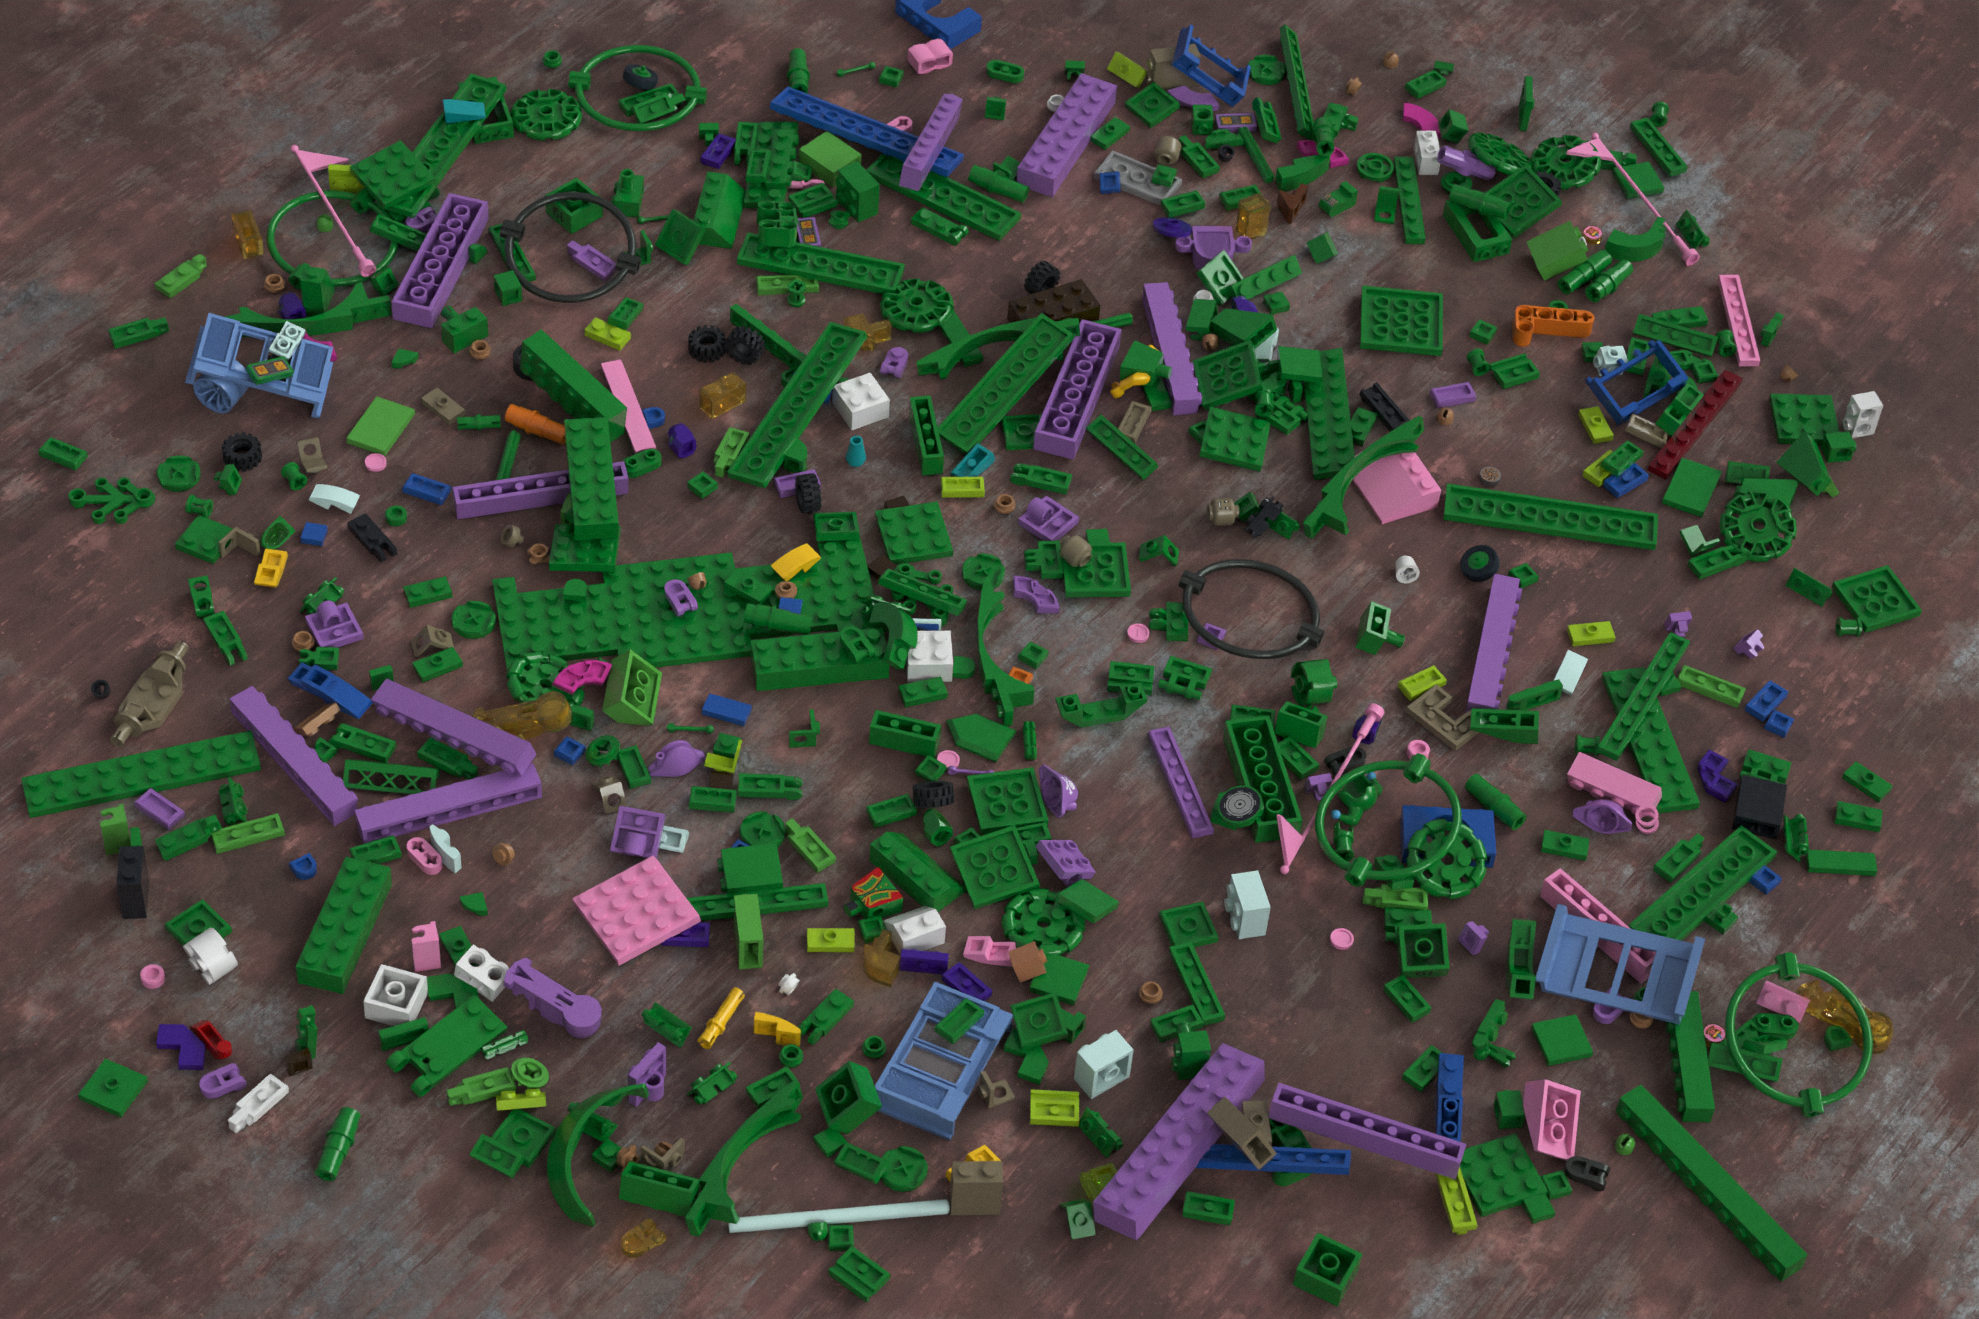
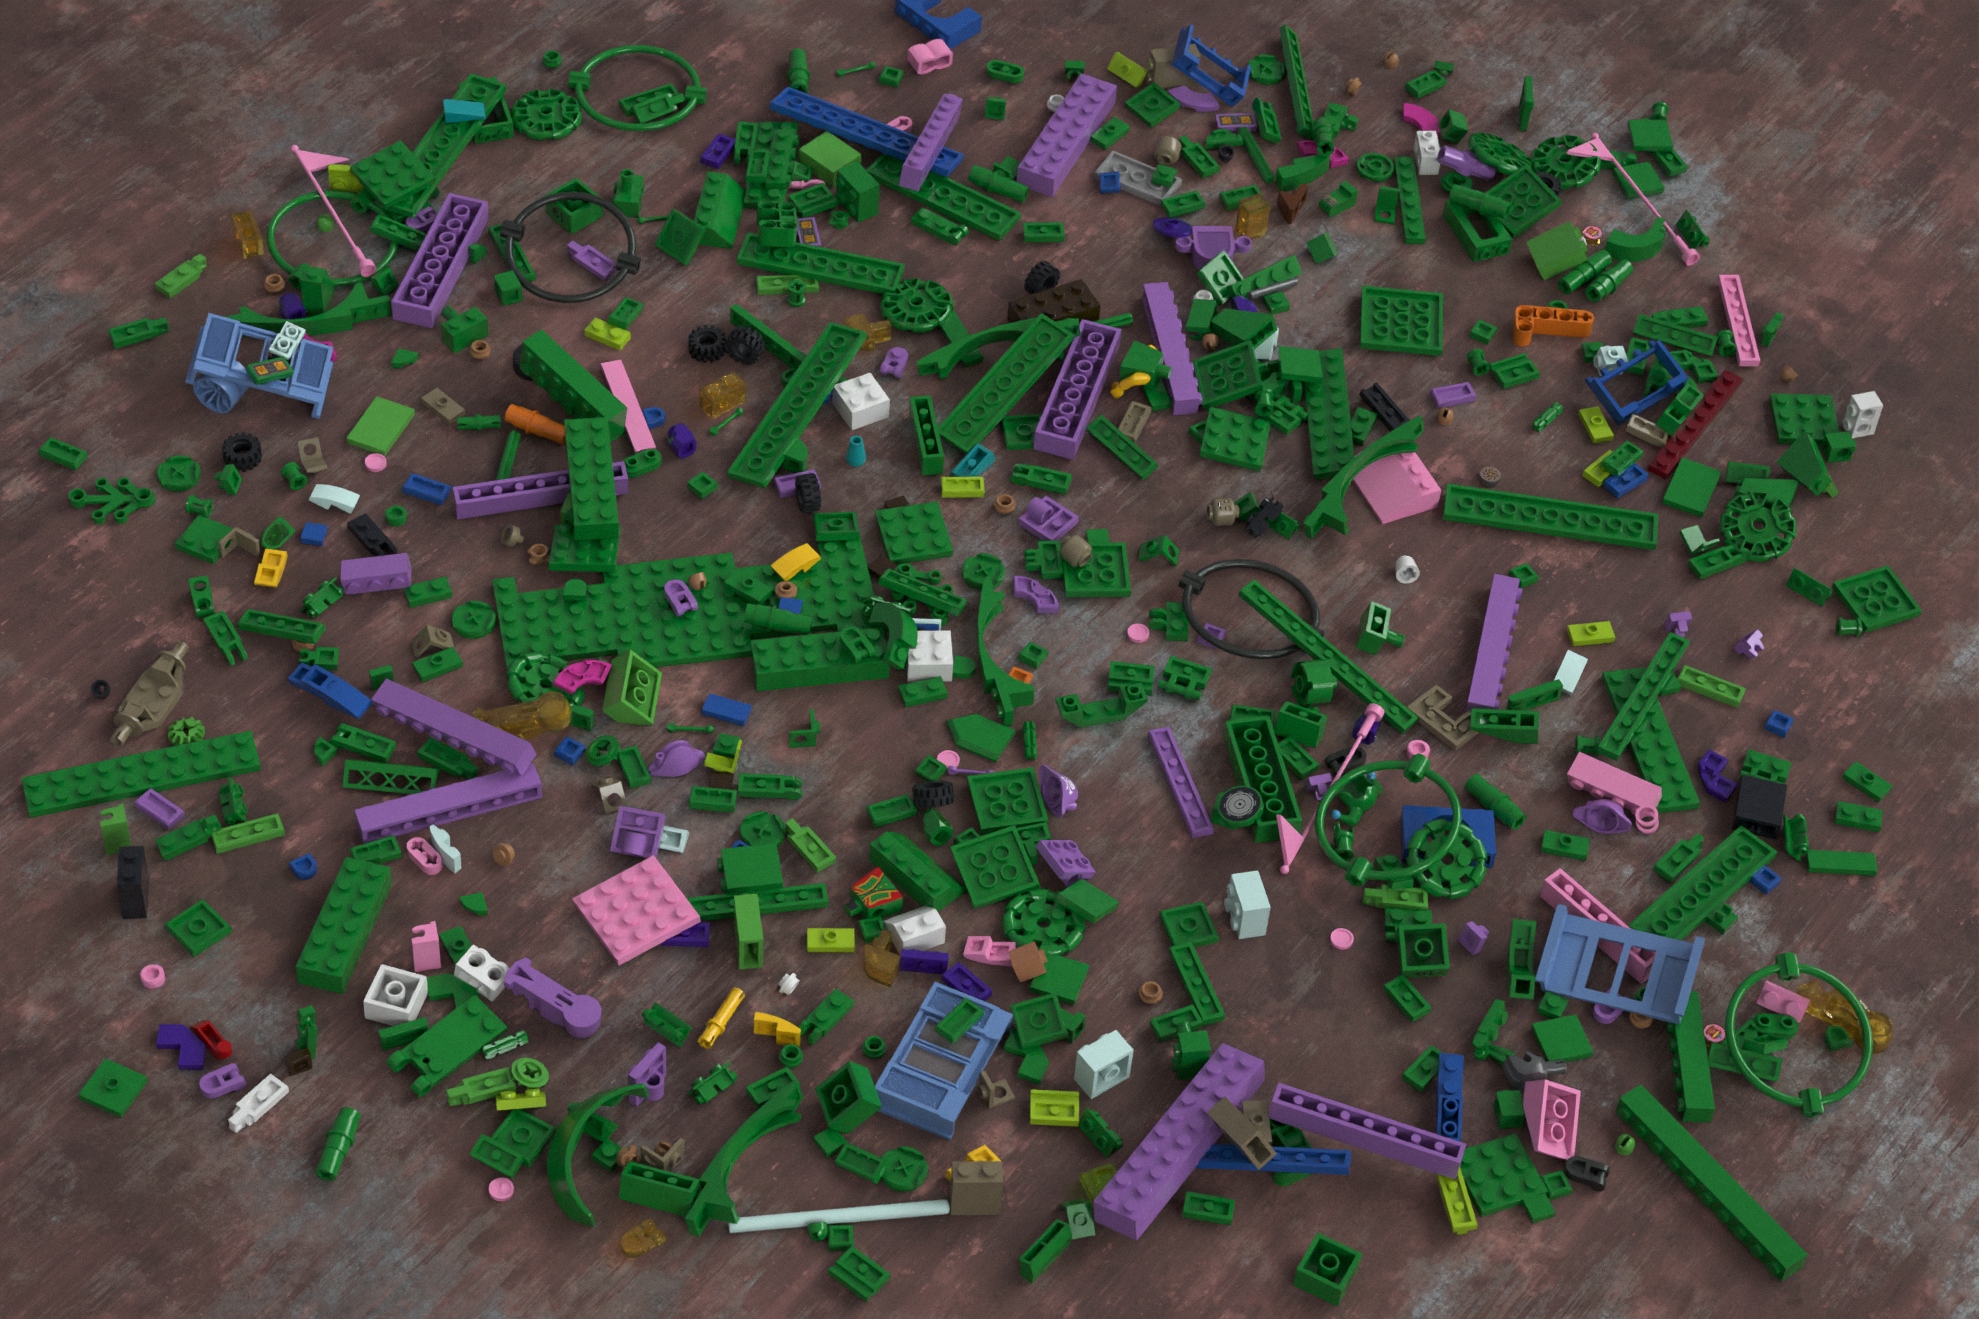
(135, 836): green tile -> none
(176, 733): none -> bright green gear
(210, 955): white brick -> none
(281, 626): none -> green tile
(294, 756): medium lavender brick -> none
(321, 716): medium nougat plate -> none
(333, 625): medium lavender plate -> none
(376, 573): none -> medium lavender brick
(501, 1189): none -> bright pink piece
(640, 76): black wheel -> none
(645, 248): green bracket -> none
(708, 132): green tile -> none
(714, 430): none -> green hinge
(729, 450): bright green hinge -> none
(904, 734): green brick -> none
(1043, 232): none -> green plate
(1045, 1250): none -> green piece
(1201, 119): green brick -> none
(1272, 288): none -> dark grey bar
(1319, 648): none -> green plate
(1421, 682): lime plate -> none
(1479, 563): black wheel -> none
(1530, 1069): none -> dark grey piece
(1547, 417): none -> green axle
(1552, 1005): none -> green plate
(1650, 135): none -> green tile
(1766, 701): blue plate -> none

